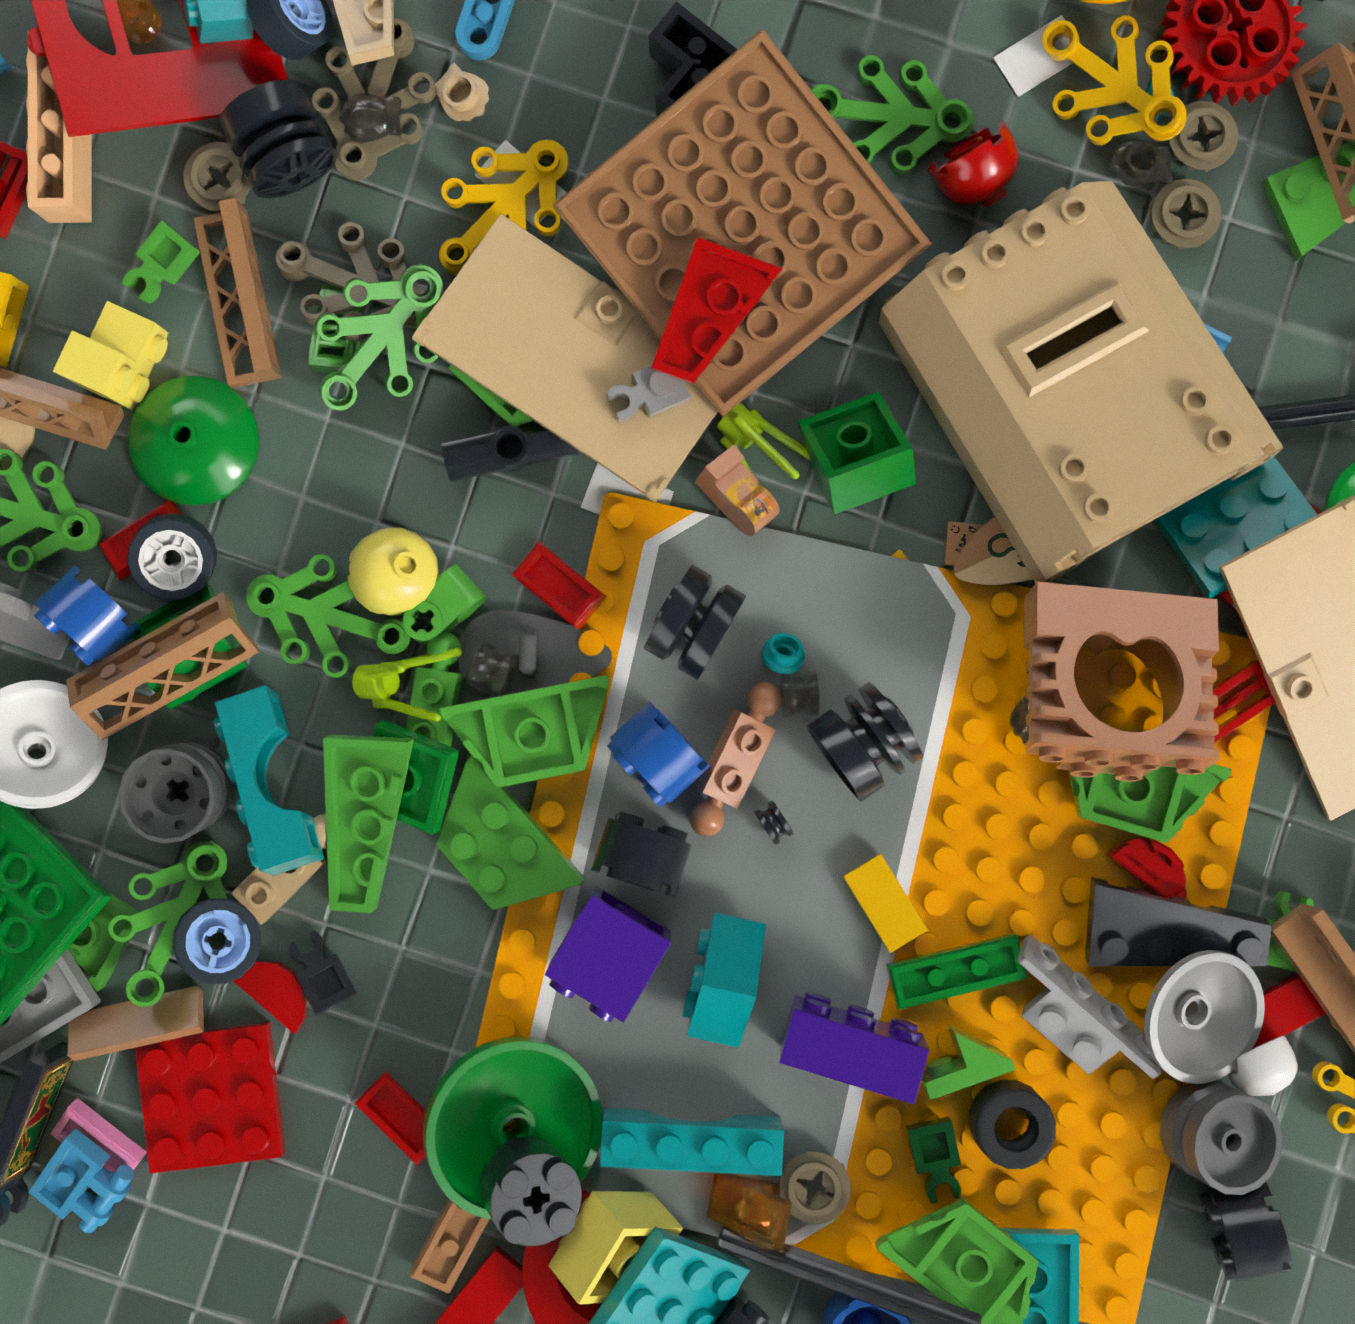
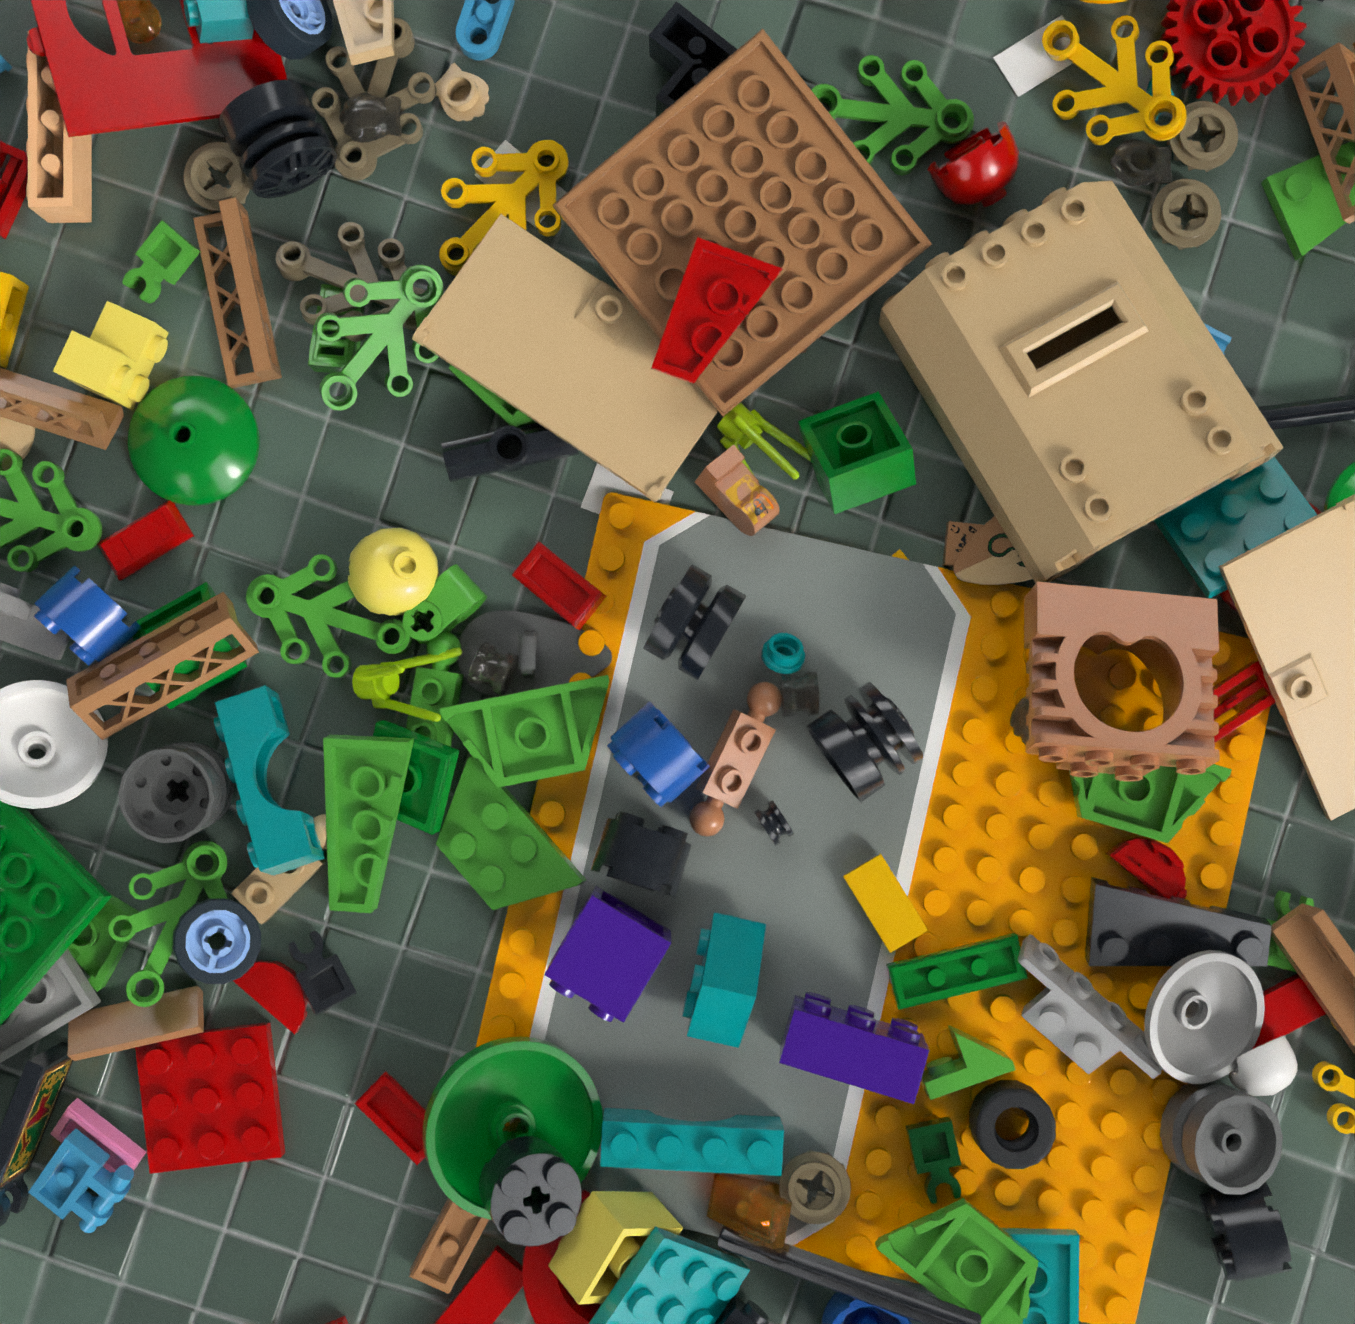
(176, 579): wheel -> none
(652, 390): light grey plate -> none

